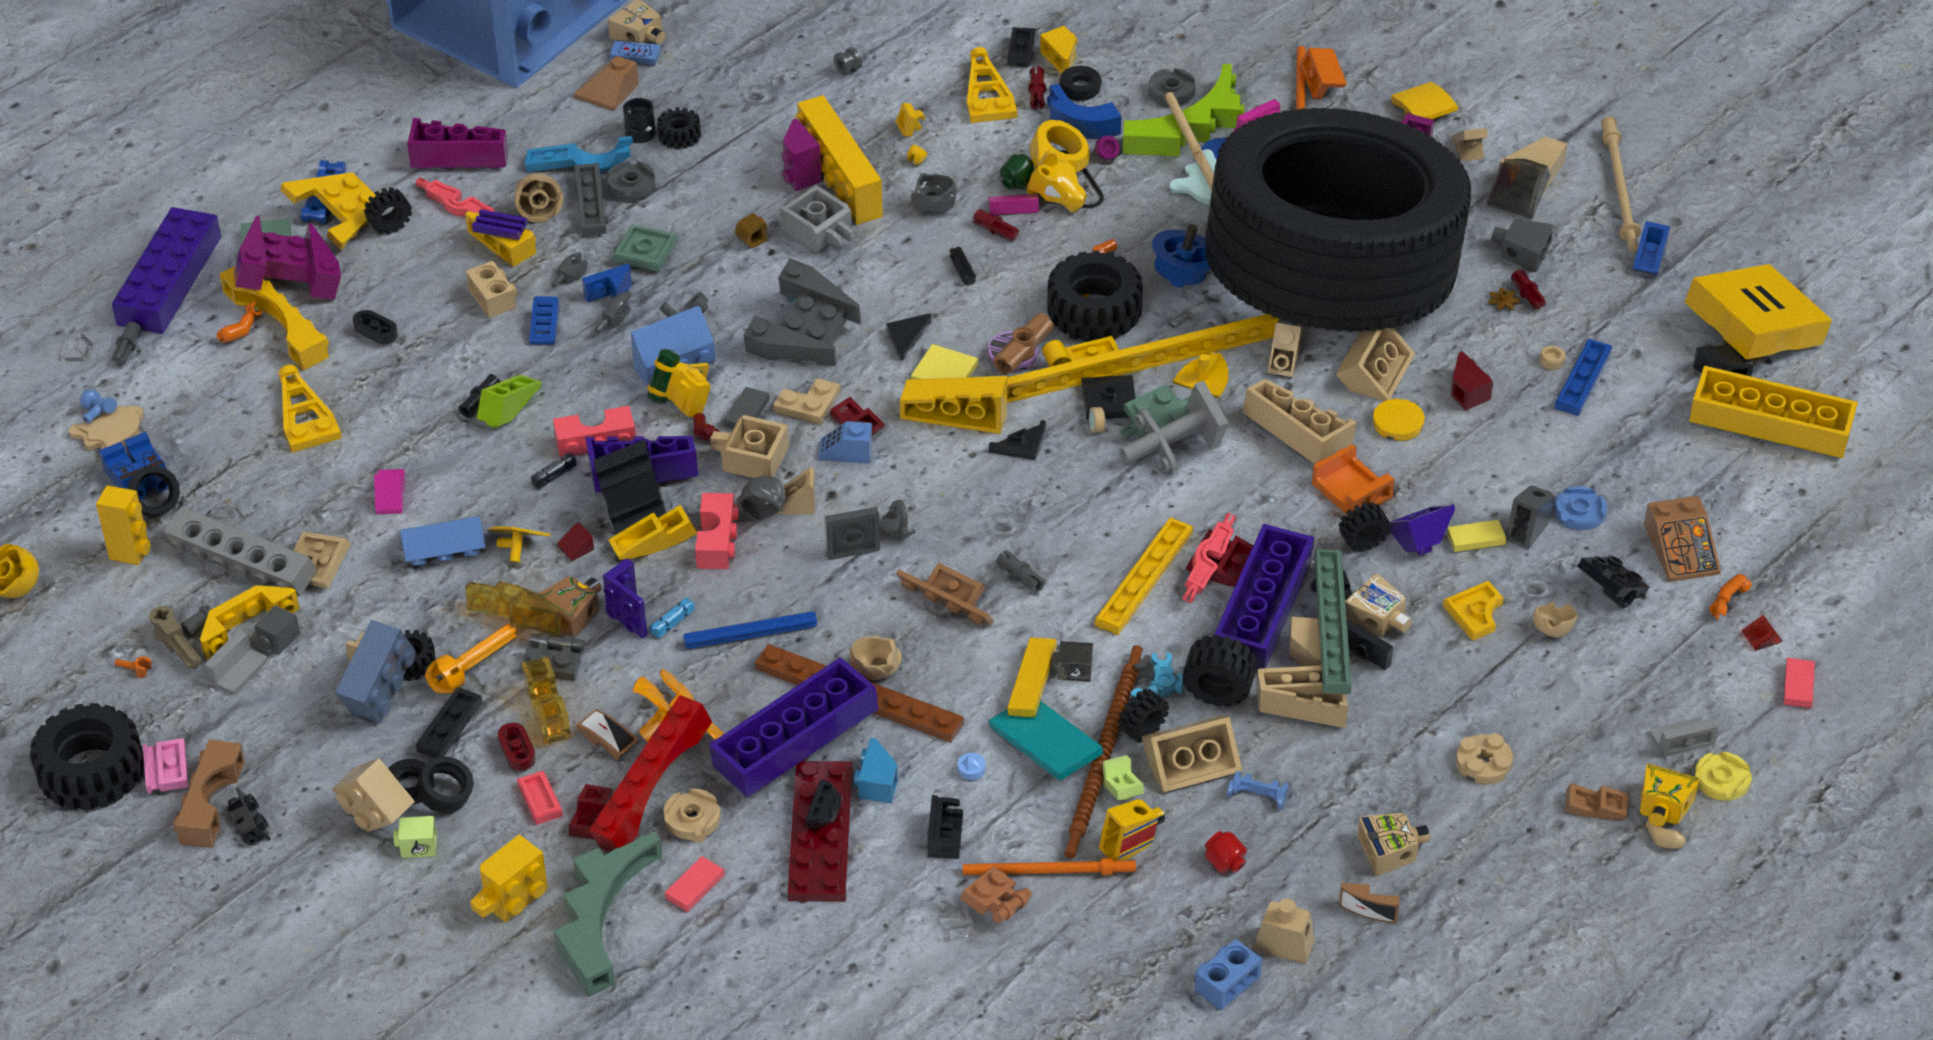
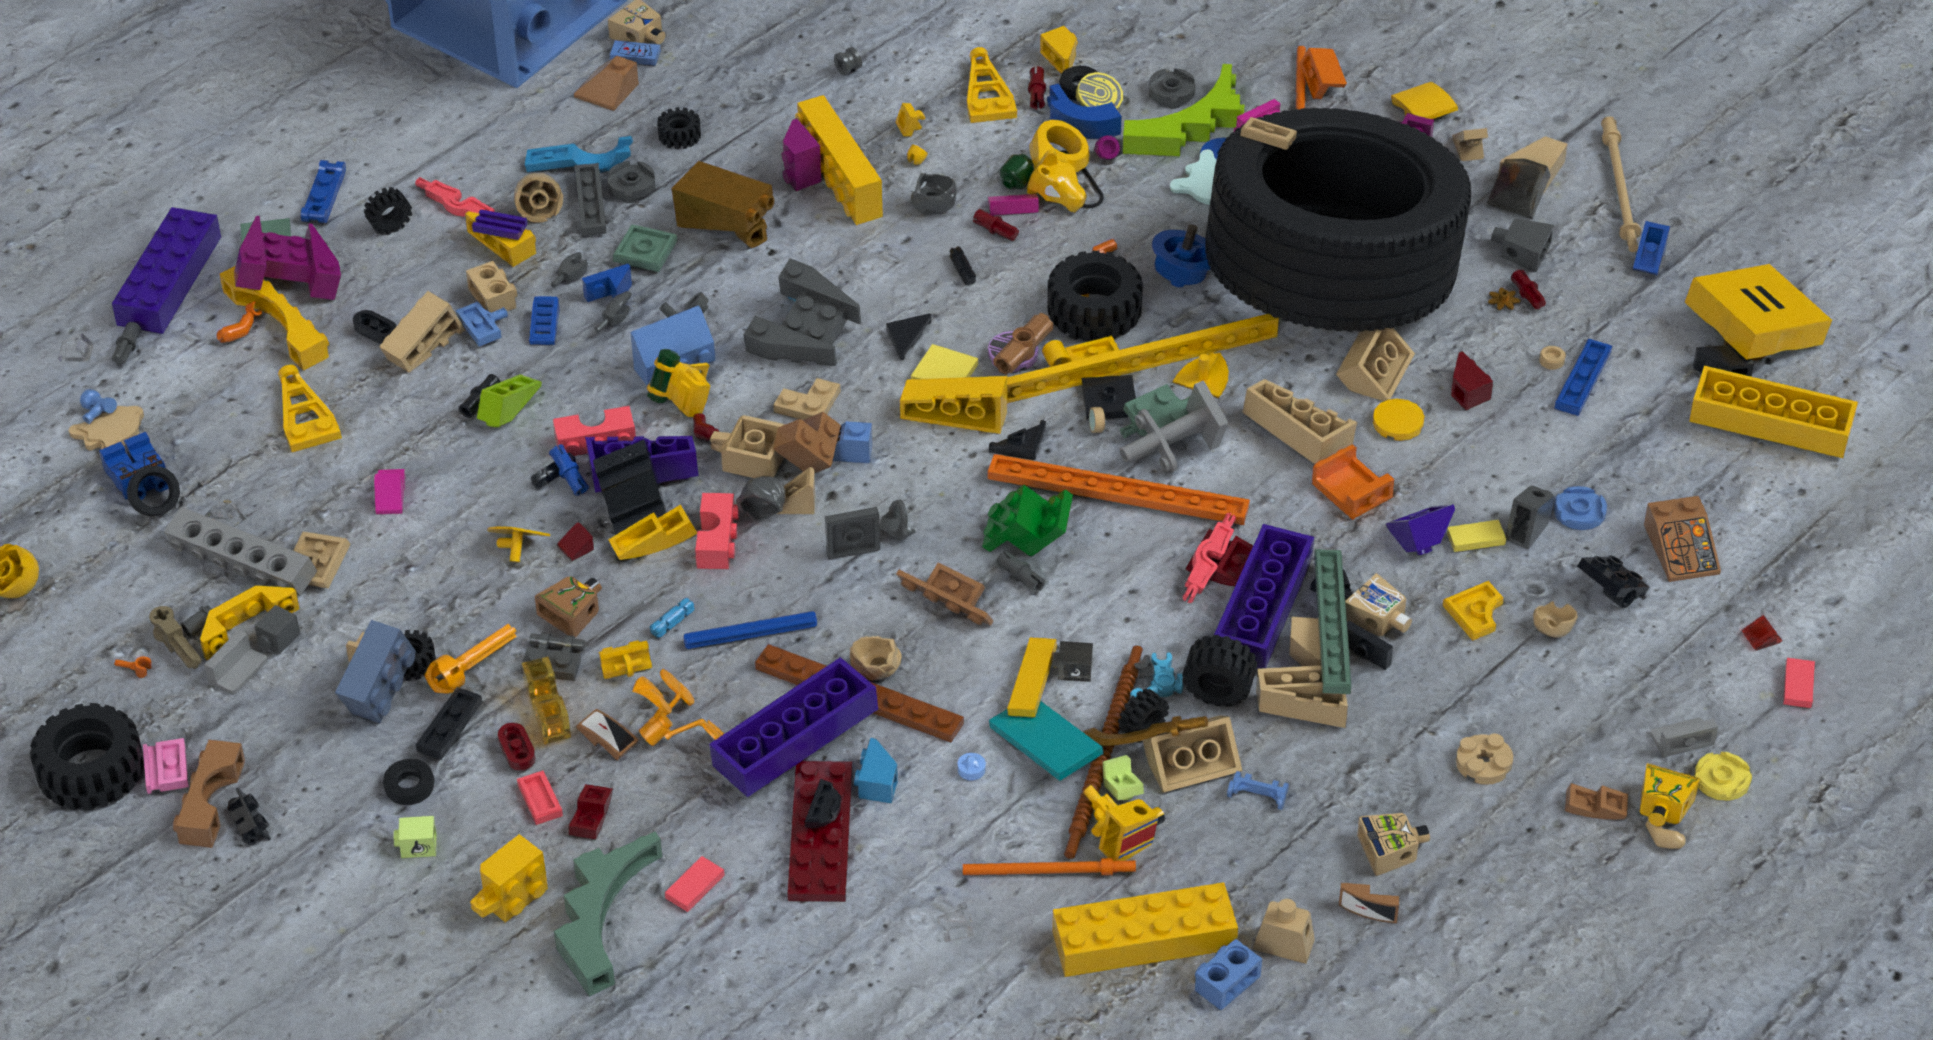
(123, 525): yellow brick -> none
(342, 195): yellow wing -> none
(372, 795): tan hinge -> none
(421, 331): none -> tan wedge
(440, 802): black tyre -> none
(442, 540): medium blue slope -> none
(455, 146): magenta wedge -> none
(481, 323): none -> medium blue plate
(519, 604): clear yellow slope -> none
(568, 470): none -> blue pin
(622, 598): dark purple bracket -> none
(622, 815): red arch -> none
(625, 659): none -> yellow hips
(639, 120): black wheel -> none
(696, 827): tan plate -> none
(720, 199): none -> pearl gold slope
(749, 403): dark grey tile -> none
(808, 442): none -> medium nougat brick
(818, 219): light grey hinge -> none
(850, 411): dark red slope -> none
(944, 828): black hinge -> none
(989, 890): nougat plate -> none
(1021, 46): black plate -> none
(1027, 520): none -> green bracket
(1099, 89): none -> tile
(1100, 805): none -> yellow piece
(1117, 489): none -> orange plate
(1143, 576): yellow tile -> none
(1143, 929): none -> yellow brick
(1174, 727): none -> pearl gold sword
(1190, 138): tan bar -> none
(1225, 852): red head -> none
(1268, 133): none -> tan tile
(1285, 349): tan slope -> none
(1364, 526): black tyre -> none
(1736, 583): orange arm -> none

